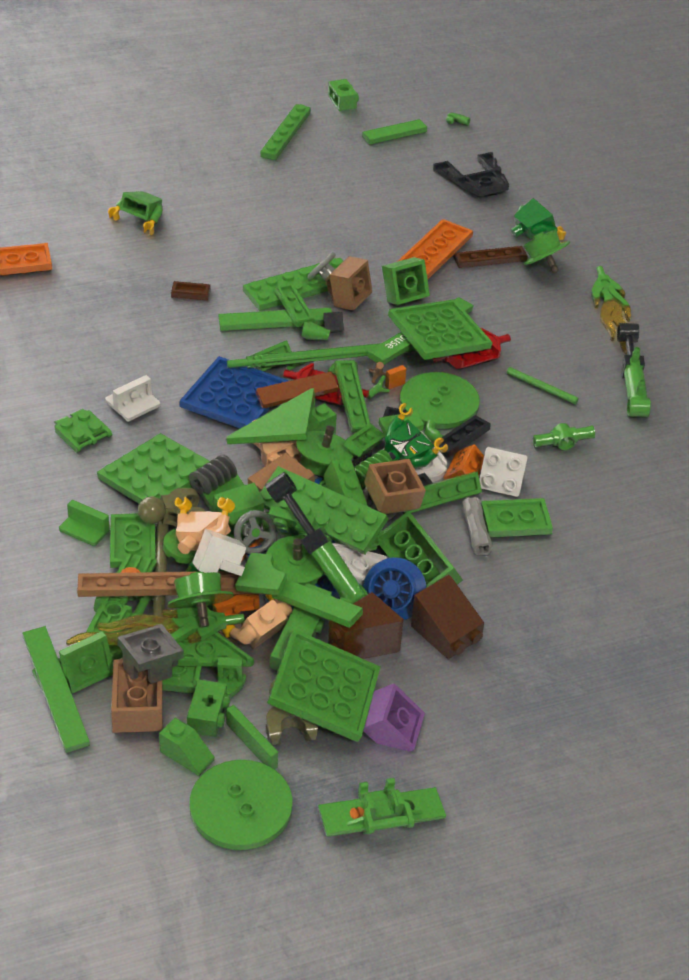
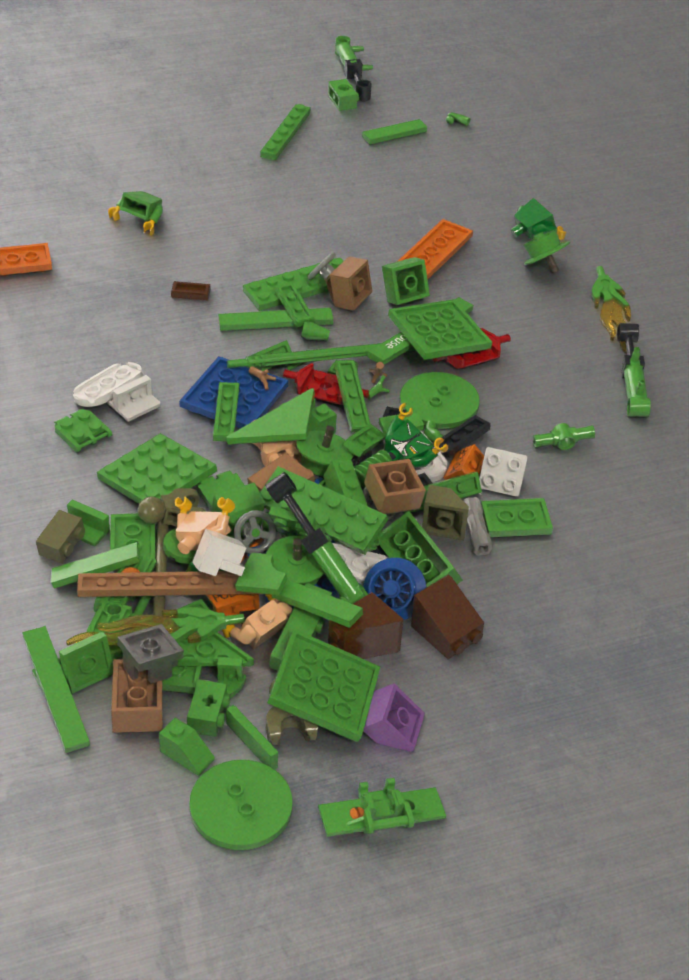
(60, 536): none -> olive brick
(98, 563): none -> bright green tile
(100, 387): none -> white tile
(199, 591): bright green piece -> none
(213, 474): dark grey piece -> none
(226, 410): none -> bright green tile
(262, 375): none -> medium nougat bar
(286, 391): dark orange tile -> none
(333, 321): black tile -> none
(353, 66): none -> piece
(395, 377): orange tile -> none
(444, 513): none -> olive slope
(479, 183): black wing -> none
(490, 256): reddish brown tile -> none
(542, 385): bright green bar -> none

